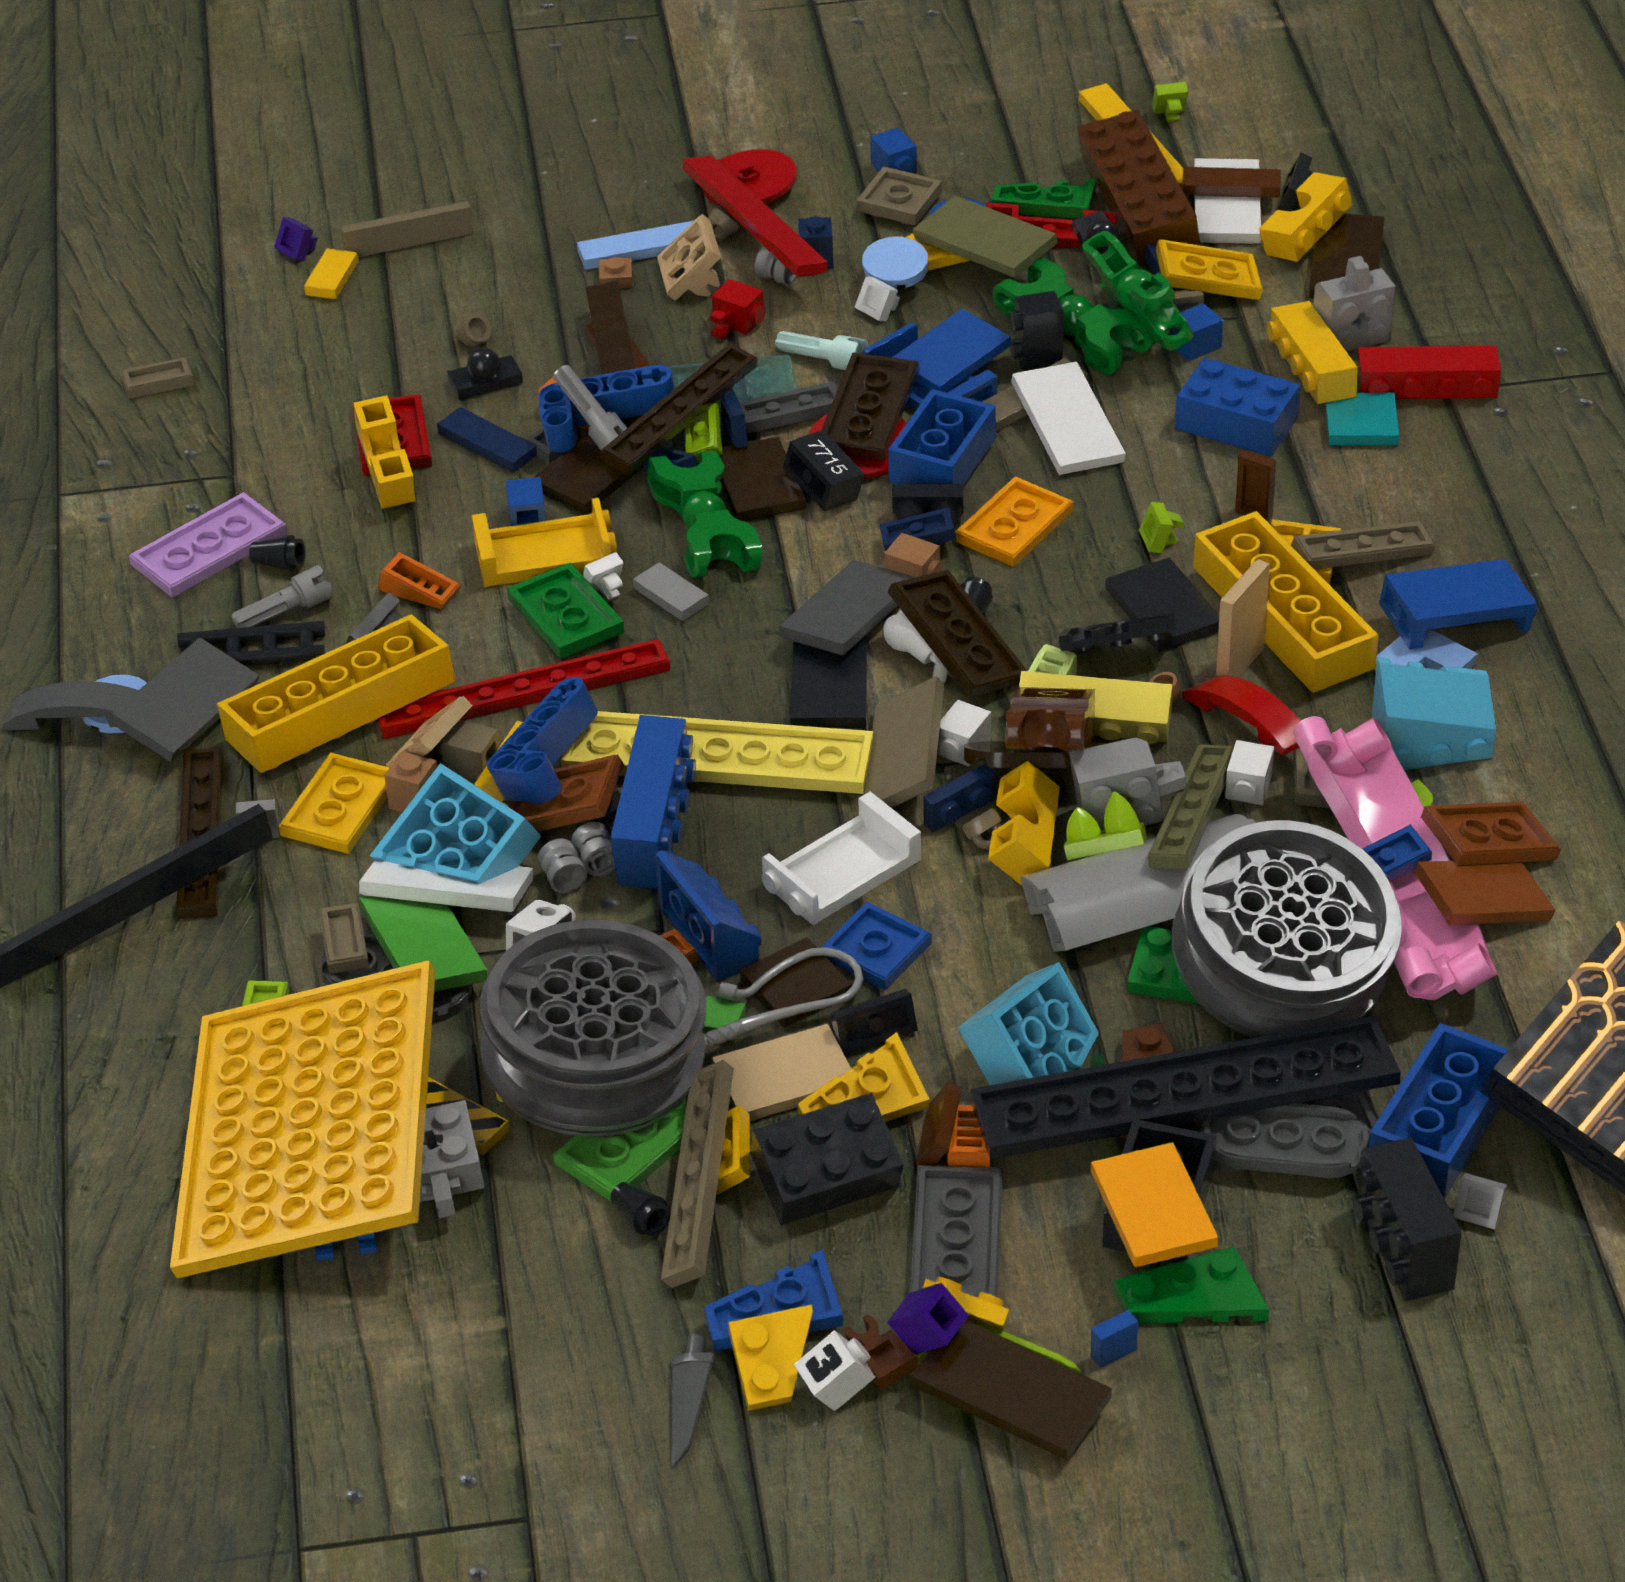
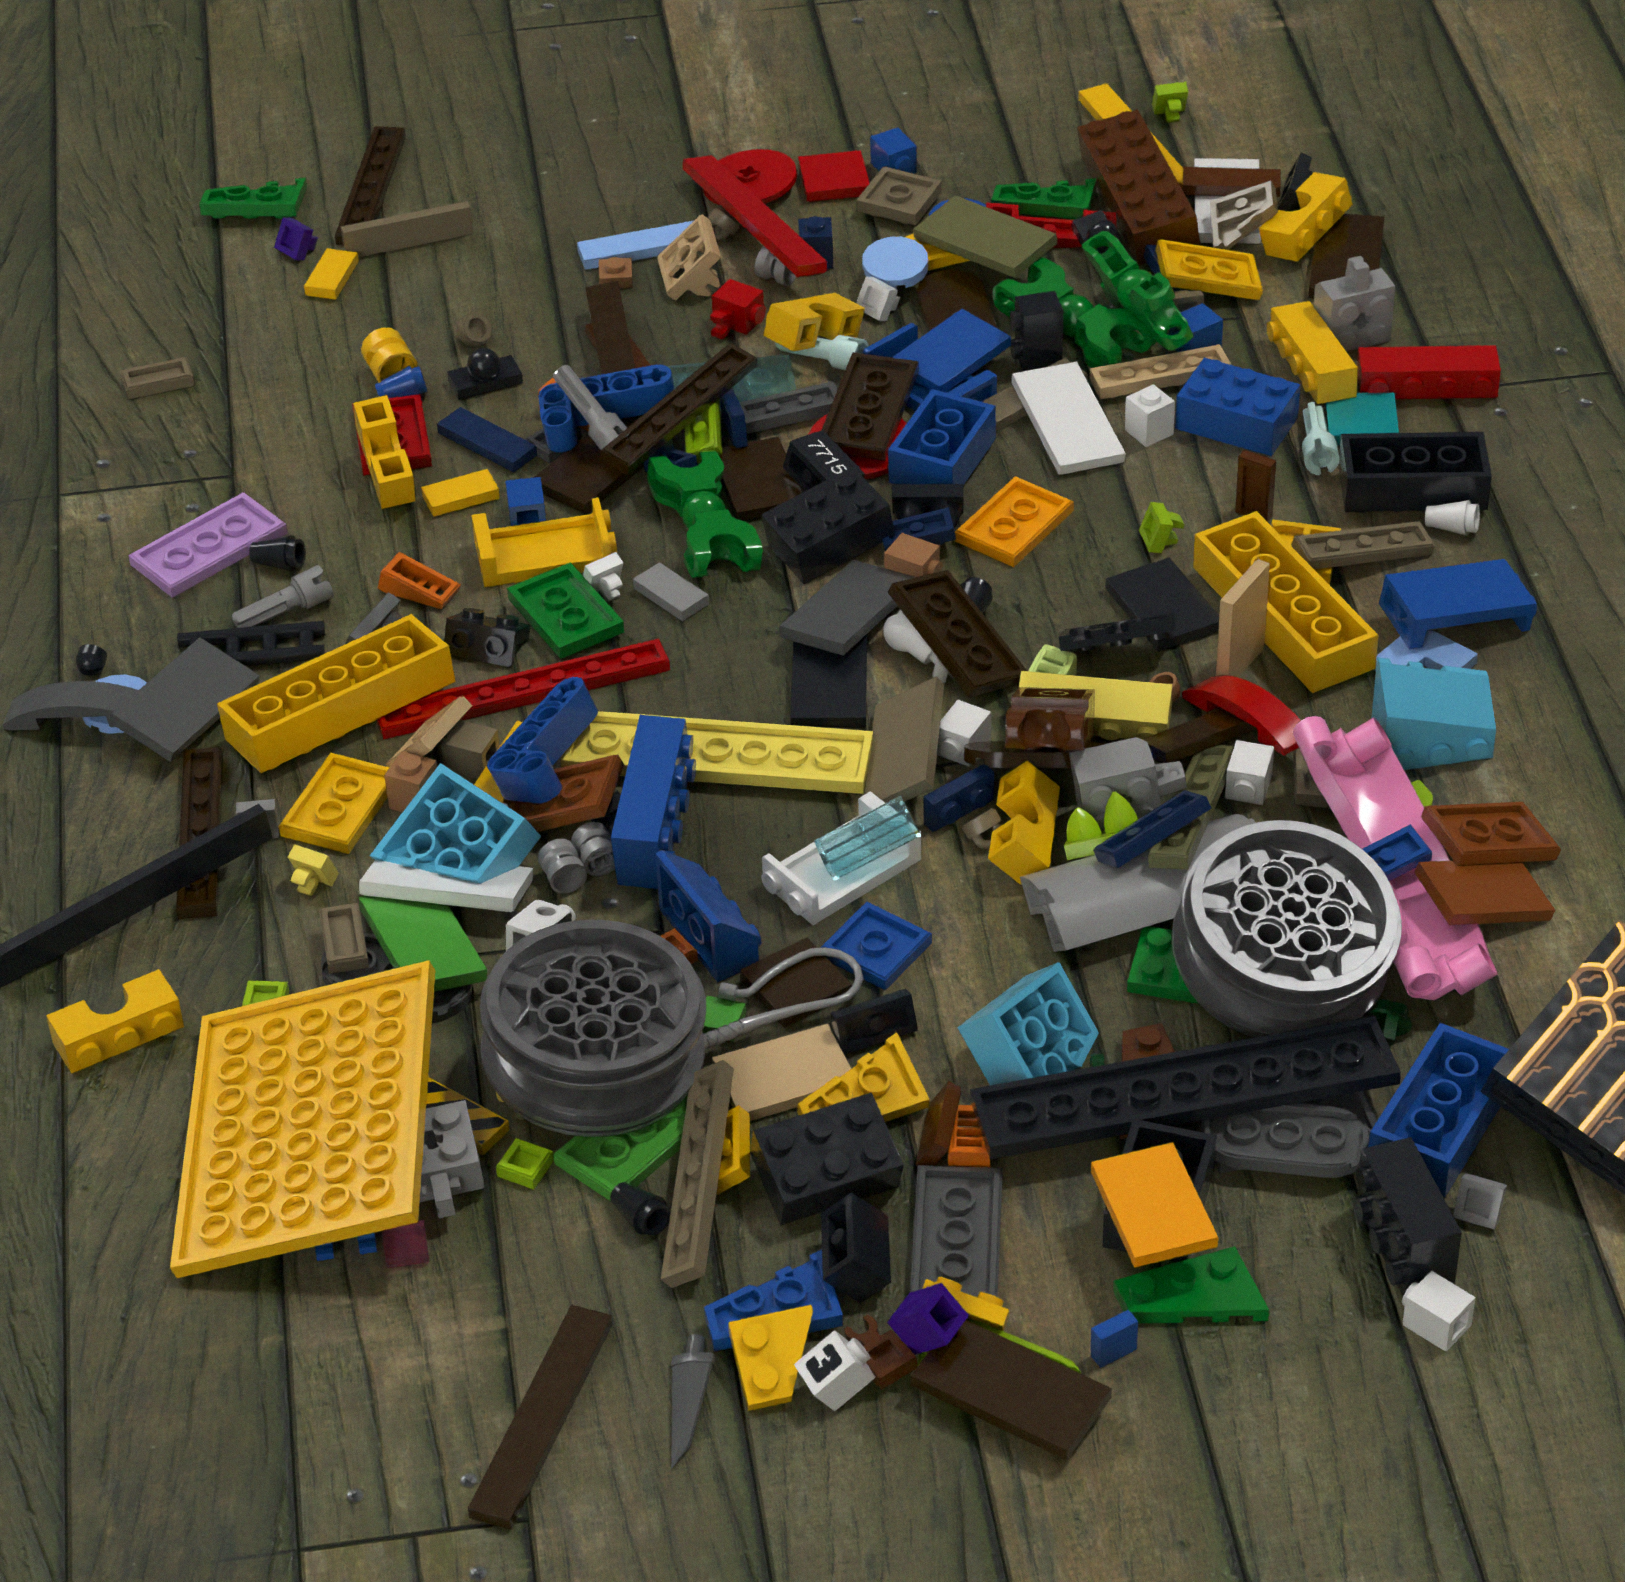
(91, 659): none -> black hinge
(92, 1037): none -> yellow arch
(251, 204): none -> green wing
(310, 869): none -> light yellow tile
(372, 177): none -> dark brown tile
(386, 353): none -> yellow wheel
(403, 383): none -> blue cone
(405, 1245): none -> clear pink tile
(460, 492): none -> yellow tile
(485, 637): none -> black bracket
(524, 1163): none -> lime tile
(540, 1417): none -> dark brown tile
(801, 321): none -> yellow arch
(828, 525): none -> black brick
(833, 175): none -> red tile
(855, 1248): none -> black brick
(867, 838): none -> clear light blue piece
(948, 292): none -> dark brown tile
(1149, 415): none -> white brick
(1151, 828): none -> dark blue tile
(1160, 370): none -> tan plate
(1196, 735): none -> dark brown tile
(1241, 213): none -> dark tan wing
(1318, 446): none -> light aqua piece
(1392, 1019): none -> dark green piece
(1413, 470): none -> black brick
(1438, 1310): none -> white brick
(1454, 517): none -> white cone

